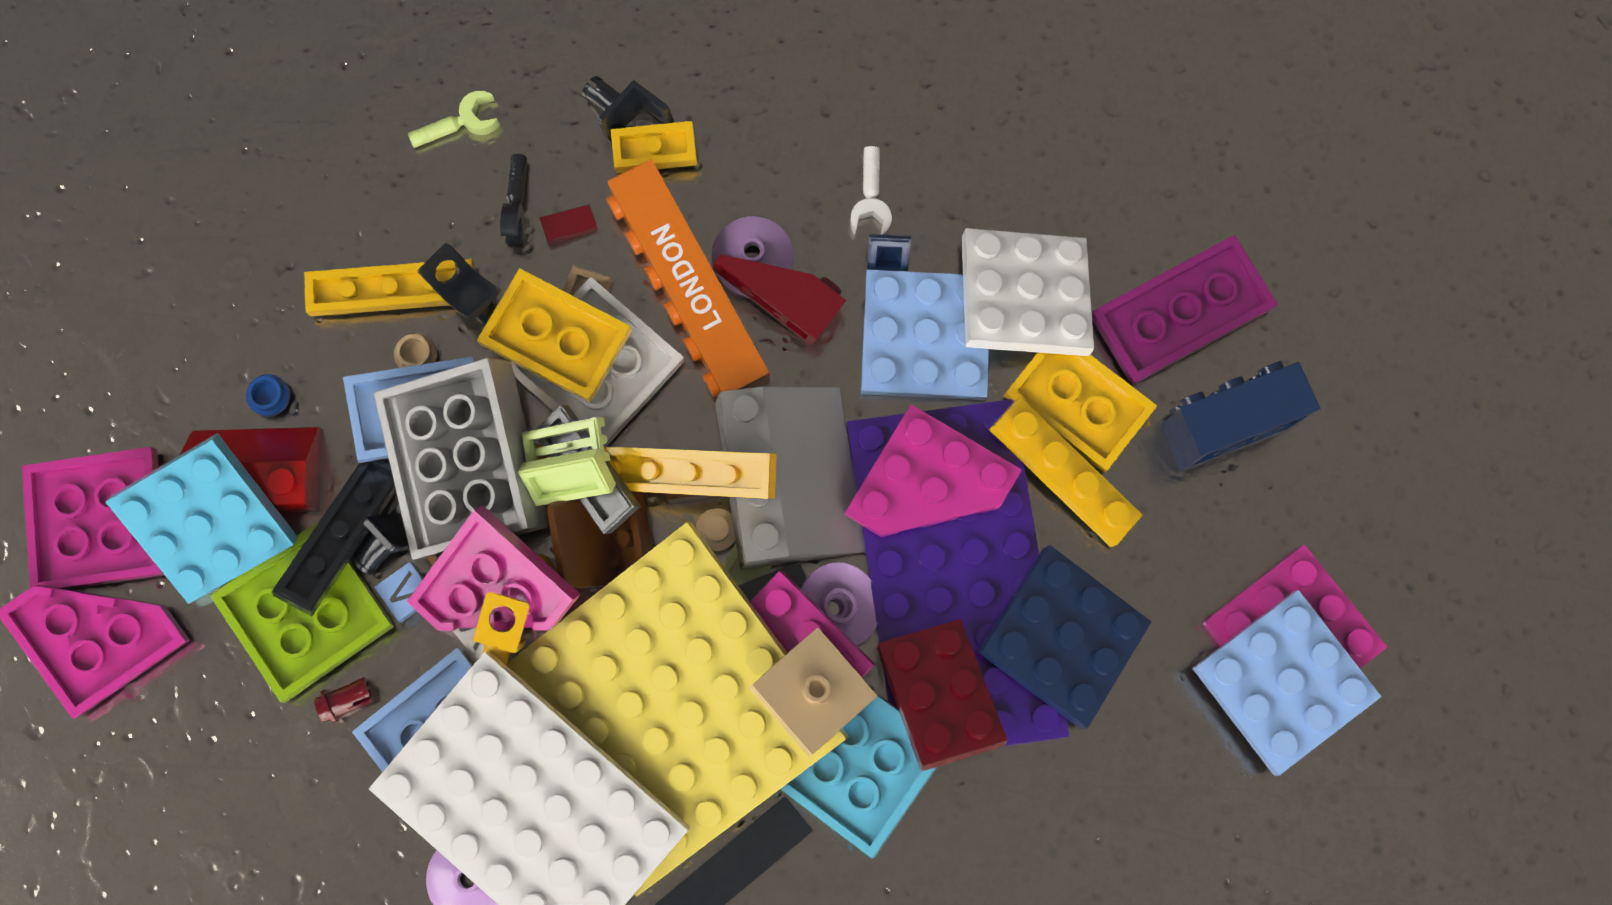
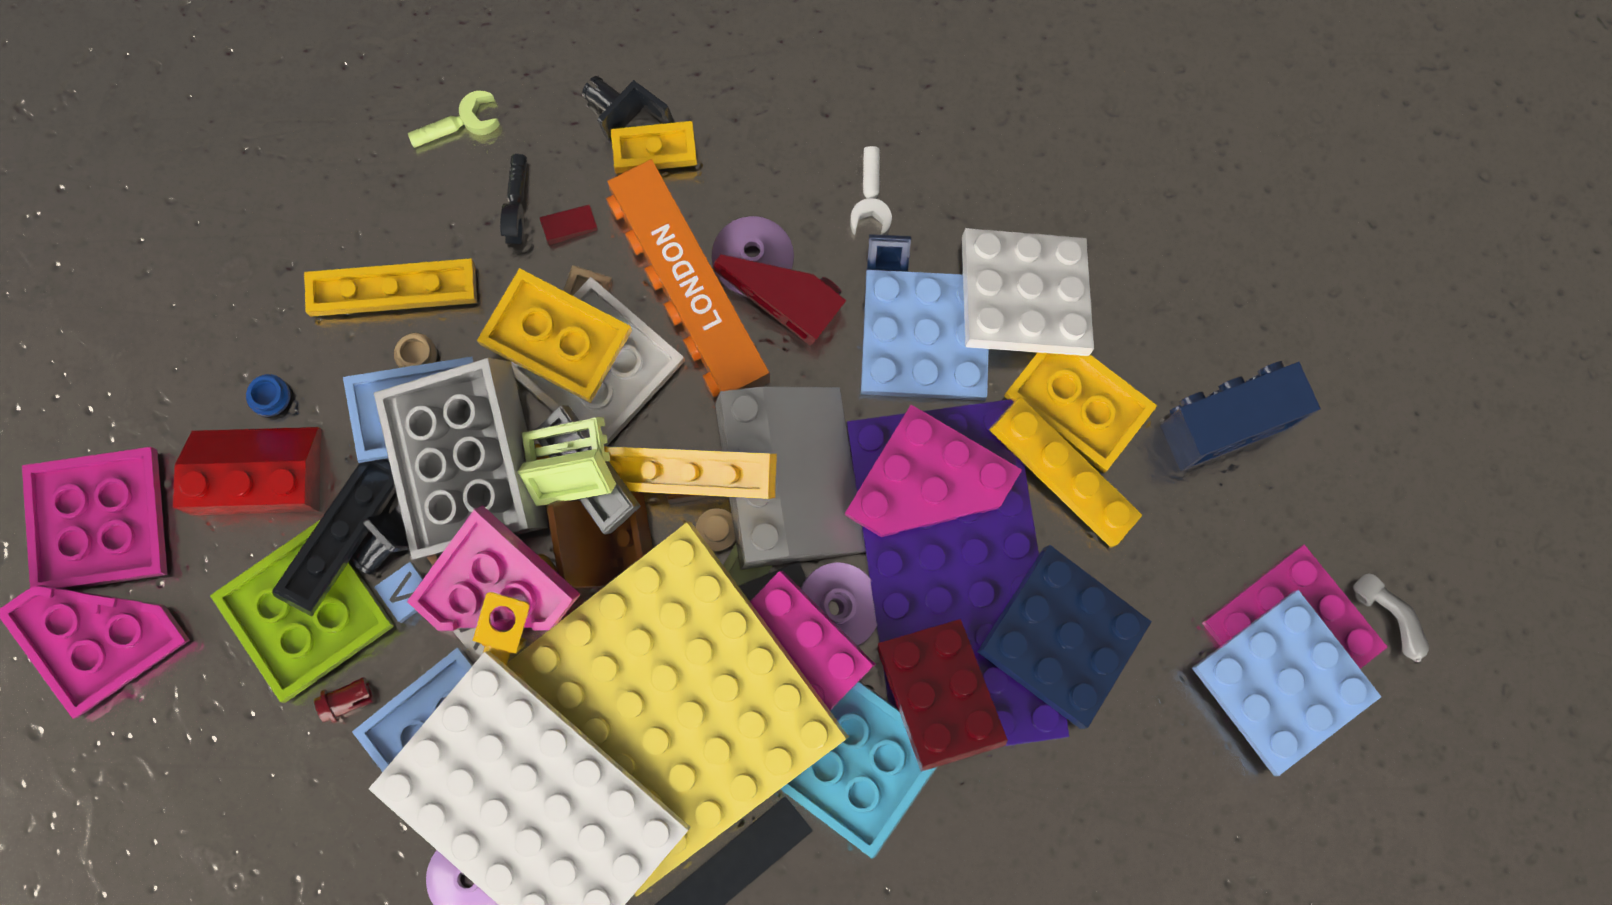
(202, 519): medium azure plate -> none
(466, 290): black bracket -> none
(813, 692): tan plate -> none
(1183, 310): magenta plate -> none
(1414, 642): none -> light grey piece

